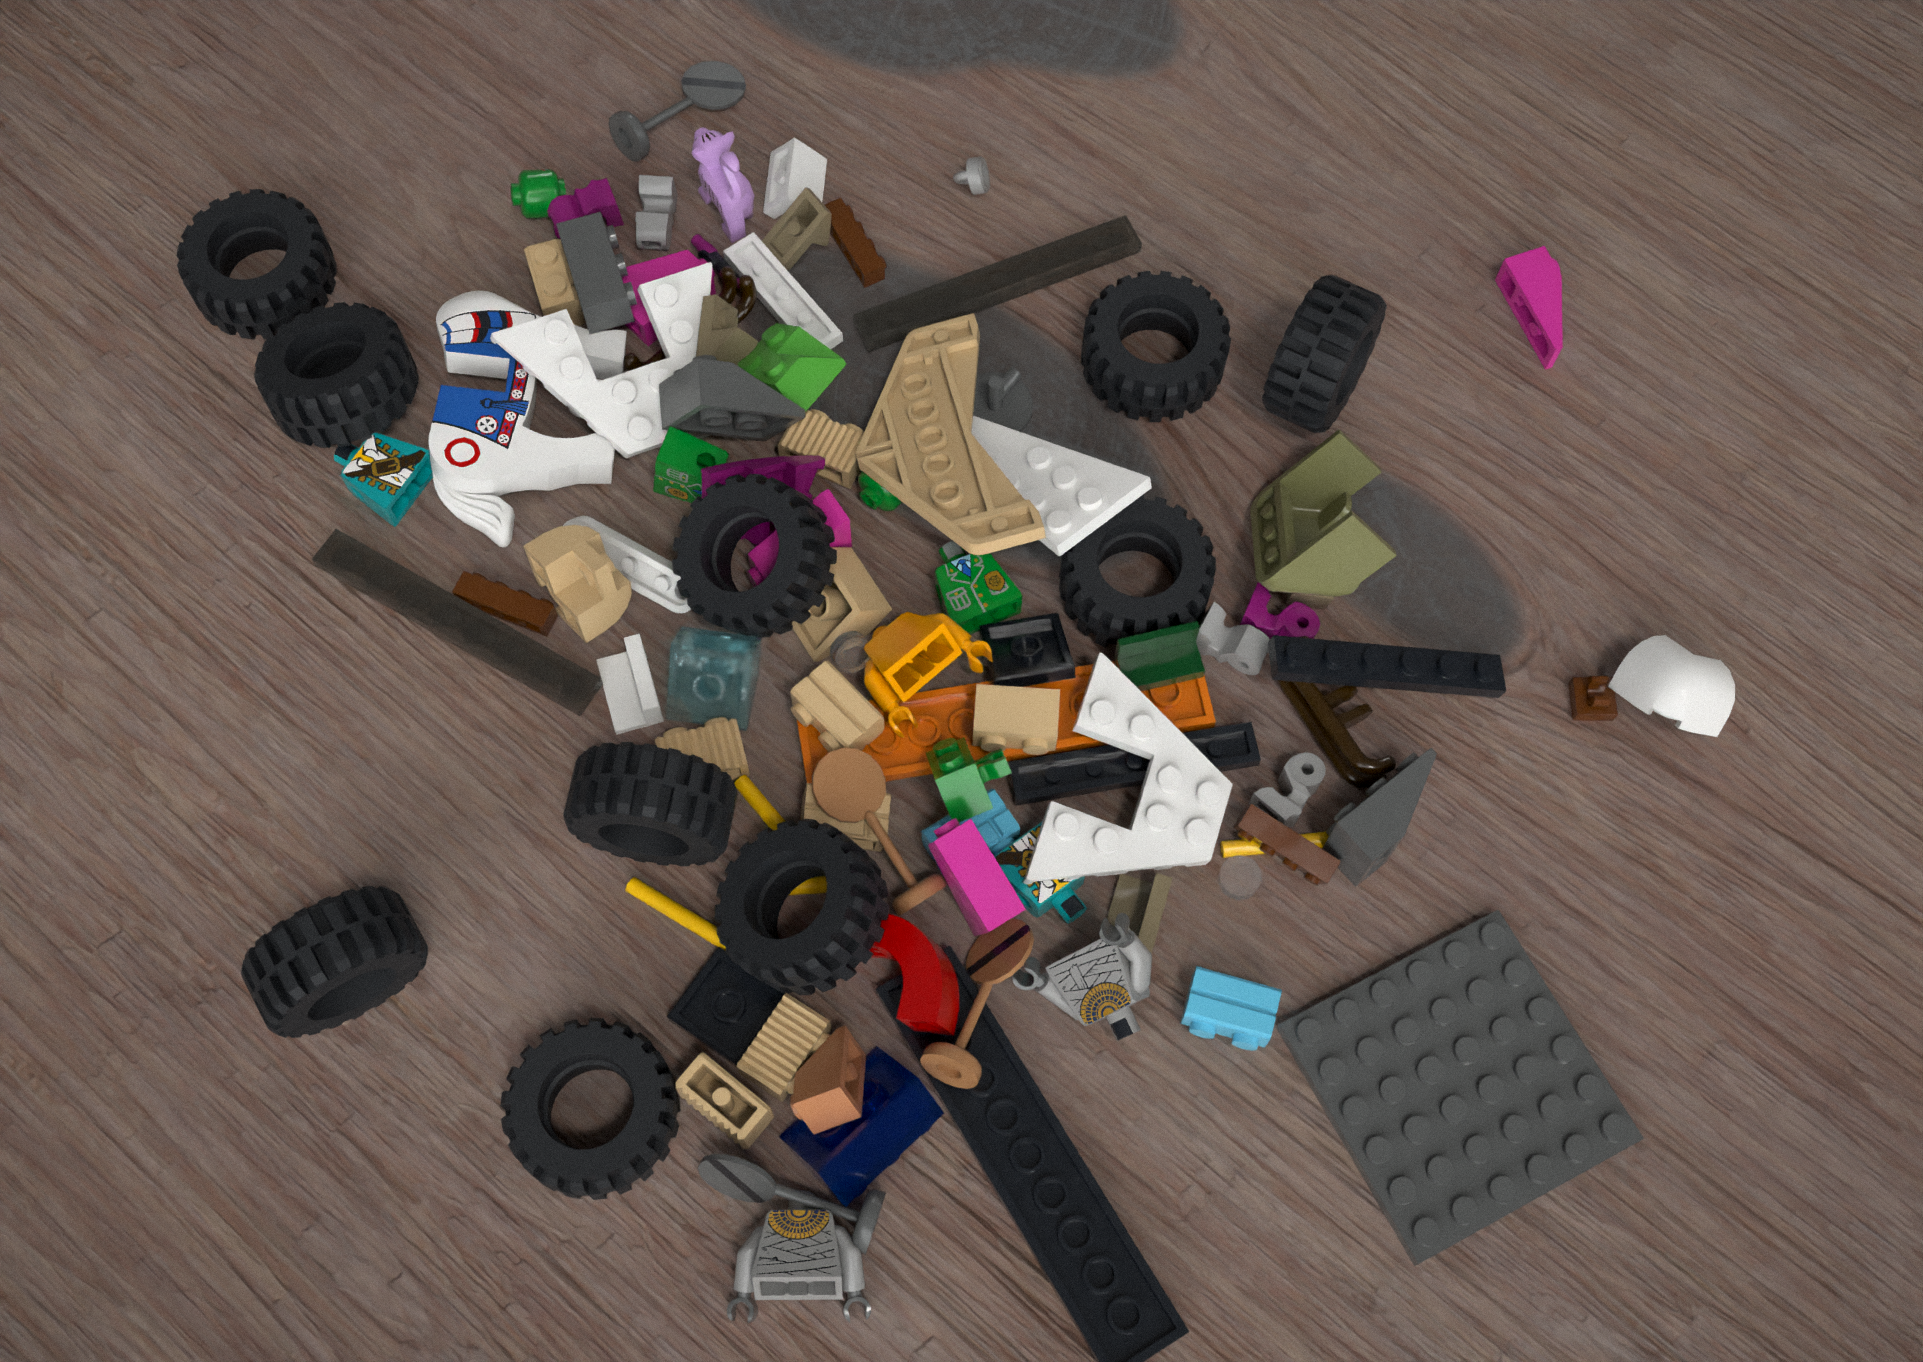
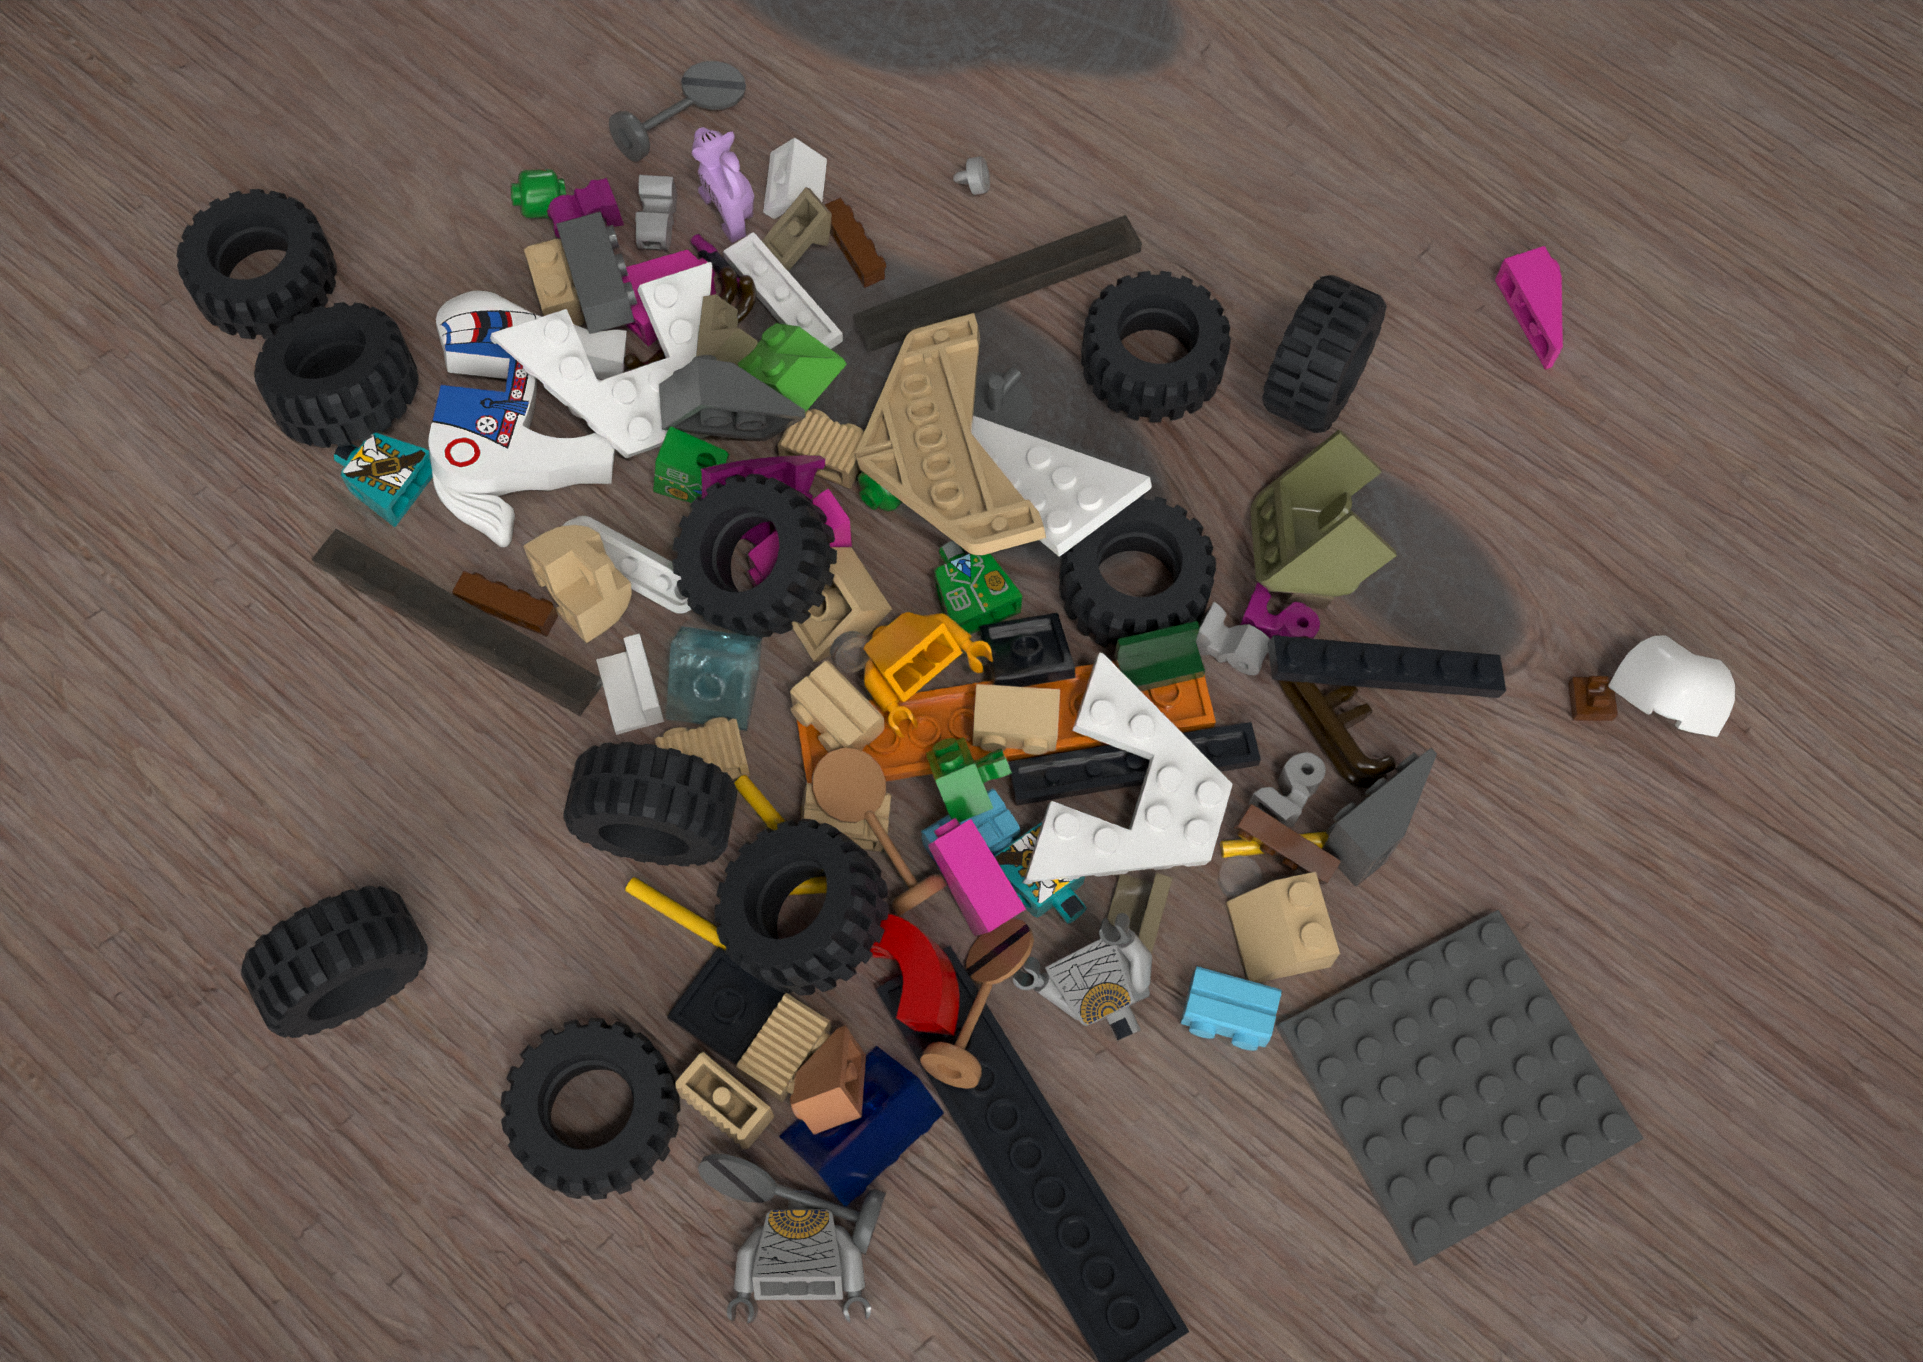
(1283, 929): none -> tan slope

